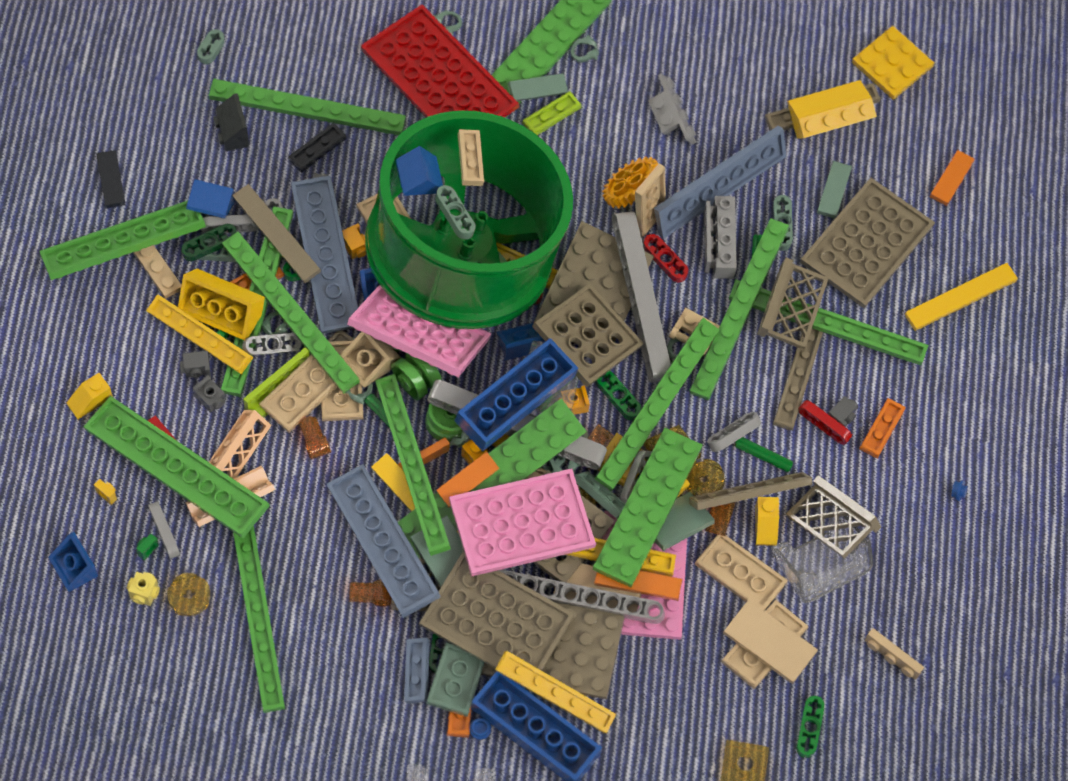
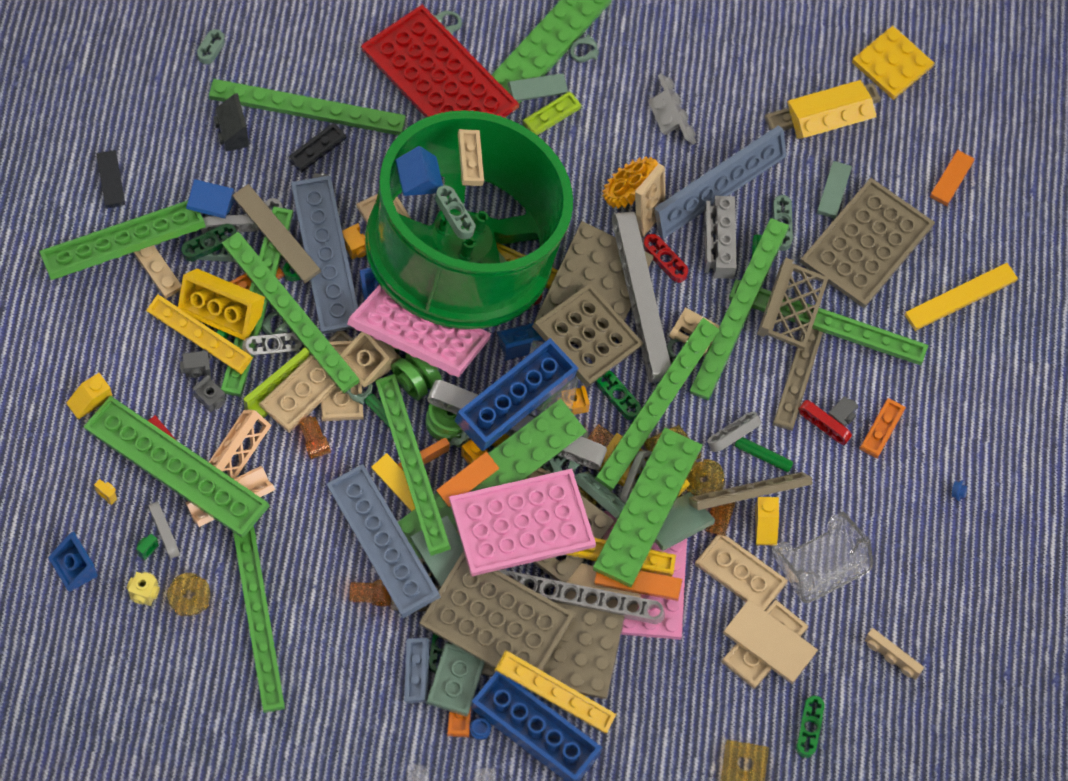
(841, 502): dark tan fence -> none

